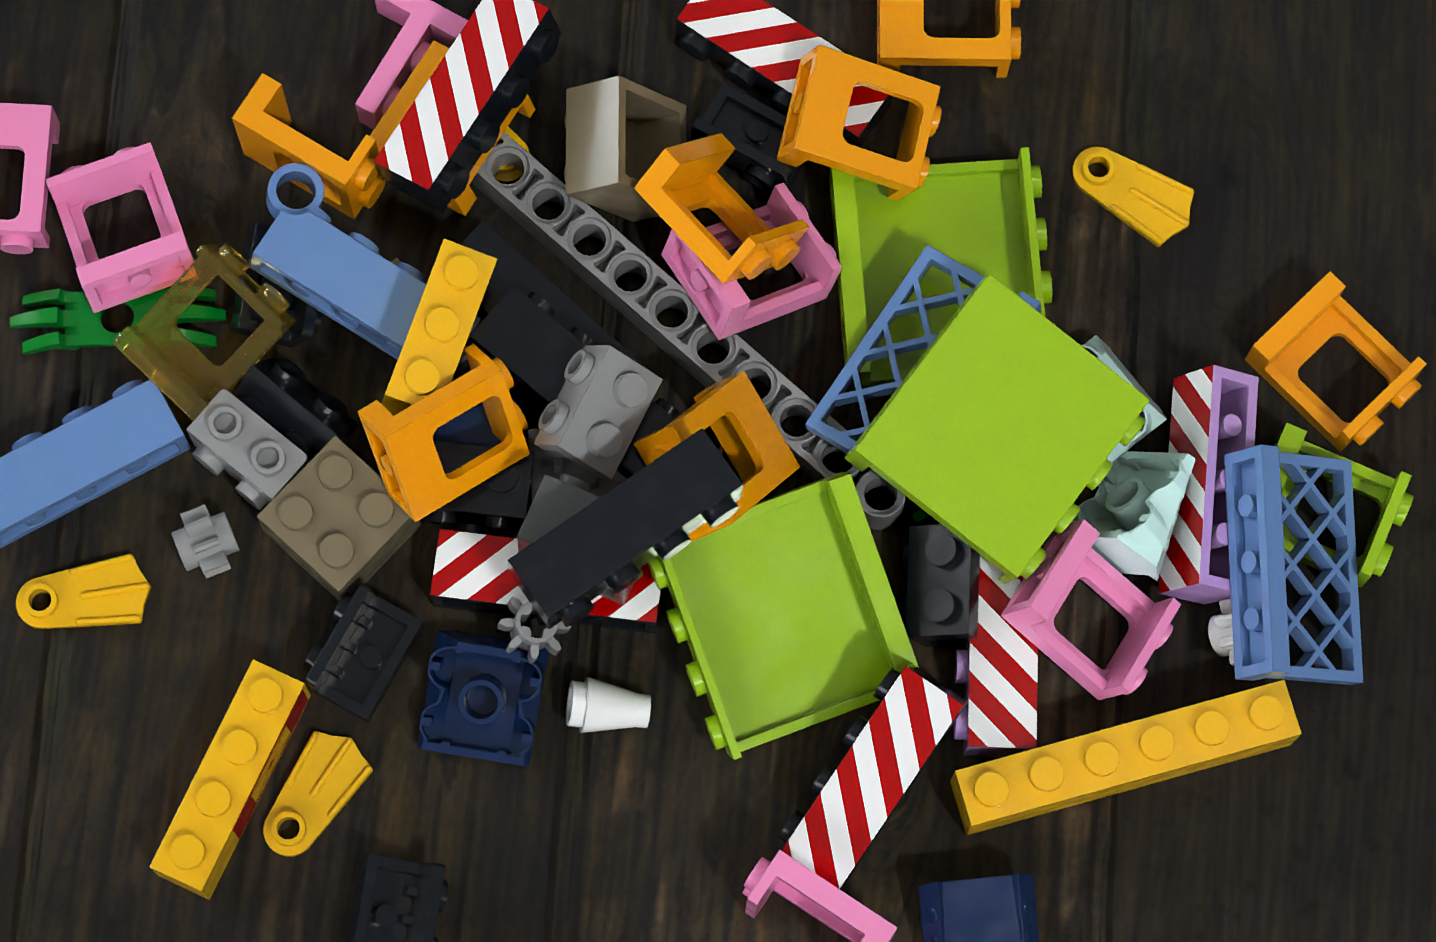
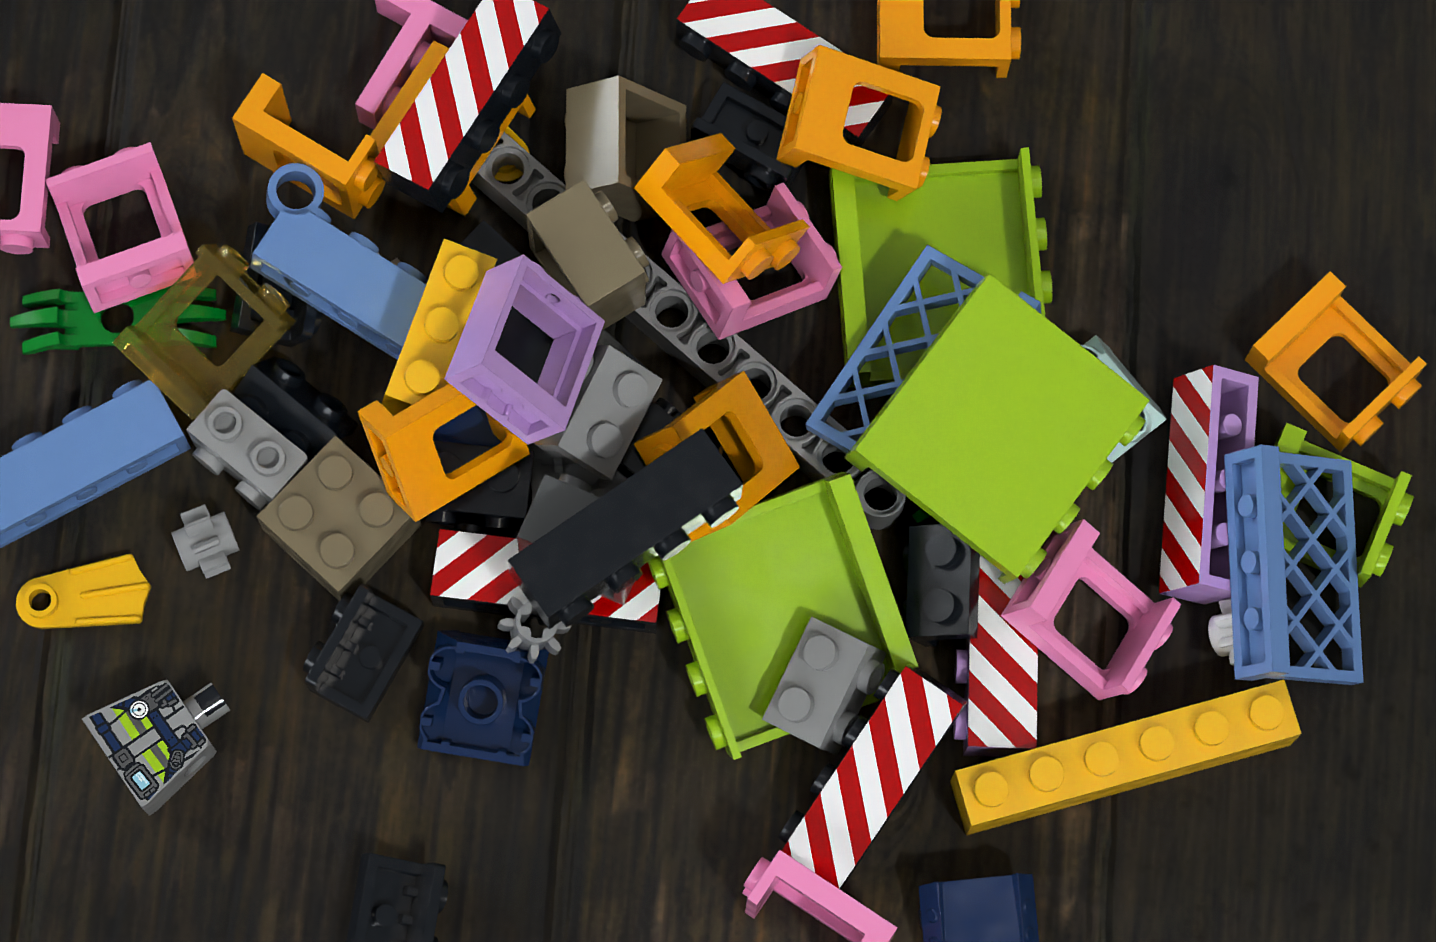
(157, 739): none -> torso
(230, 779): yellow brick -> none
(316, 791): yellow piece -> none
(495, 384): none -> lavender window
(587, 254): none -> dark tan piece
(604, 707): white cone -> none
(825, 686): none -> light grey bracket
(1135, 194): yellow piece -> none
(1138, 509): light aqua slope -> none

